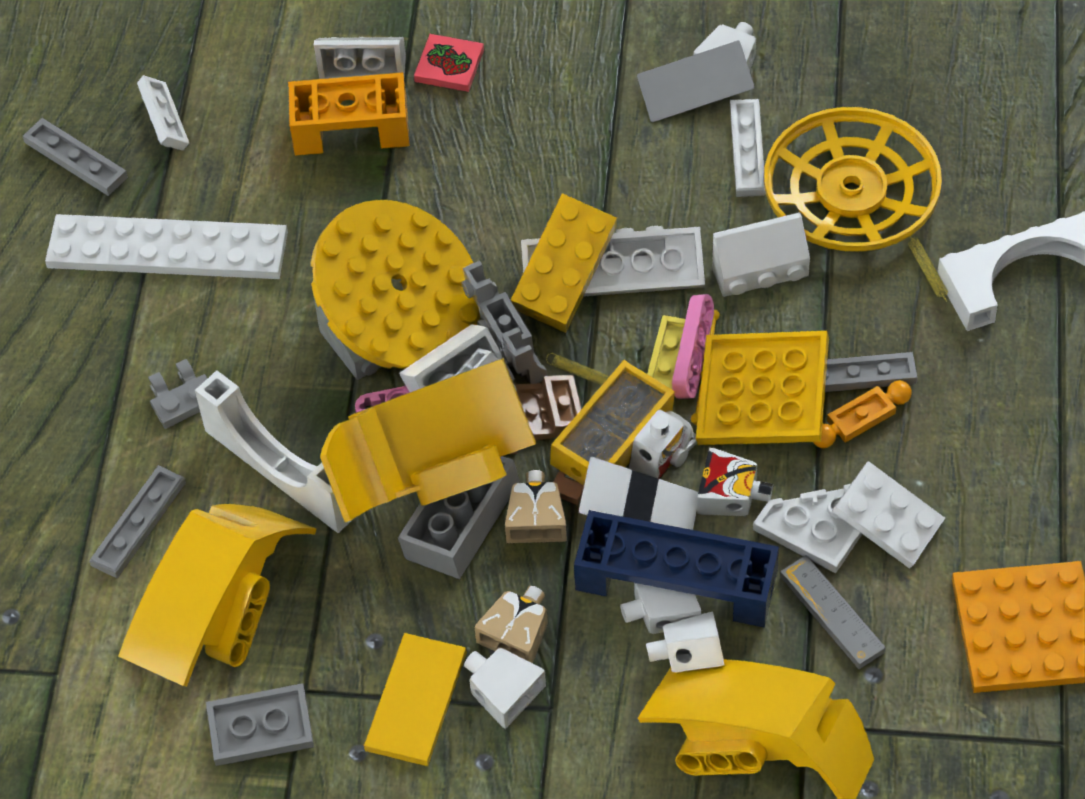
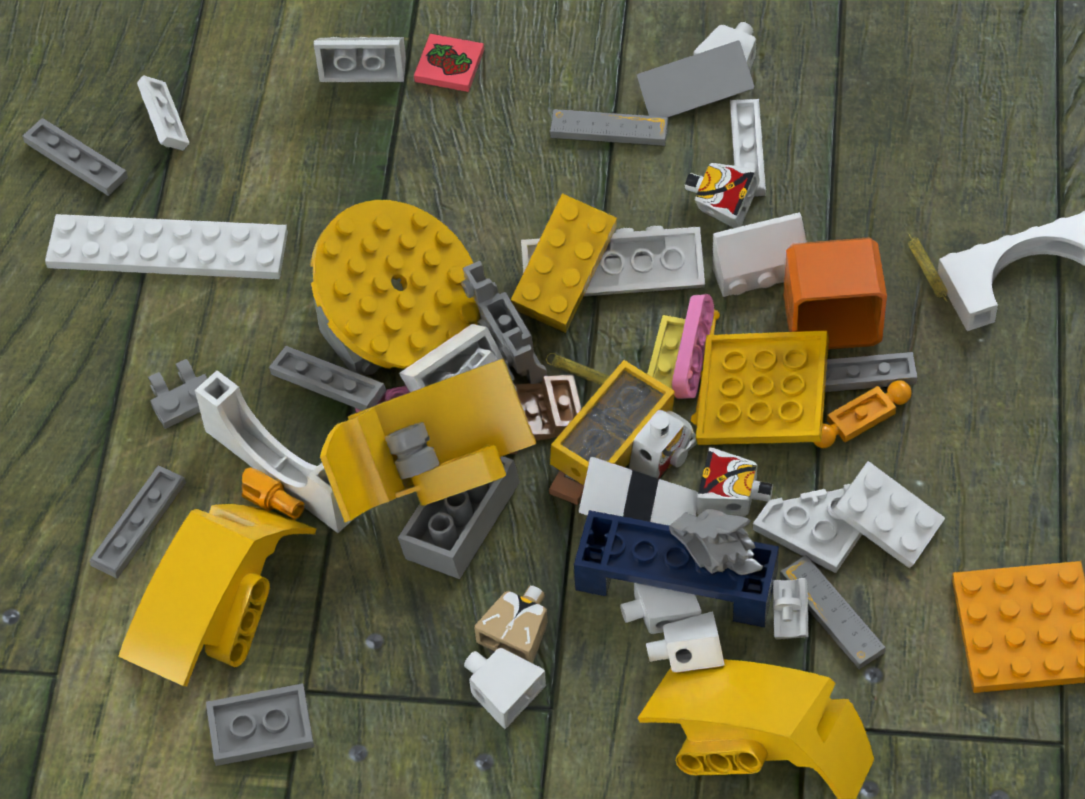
(269, 493): none -> light orange arm
(327, 379): none -> light grey plate
(377, 103): light orange plate -> none
(412, 450): none -> light grey wheel
(415, 699): yellow tile -> none
(535, 511): tan torso -> none
(609, 127): none -> light grey tile
(722, 538): none -> light grey piece
(724, 192): none -> torso
(790, 608): none -> white hips
(836, 290): none -> orange plate
(857, 170): yellow dish -> none

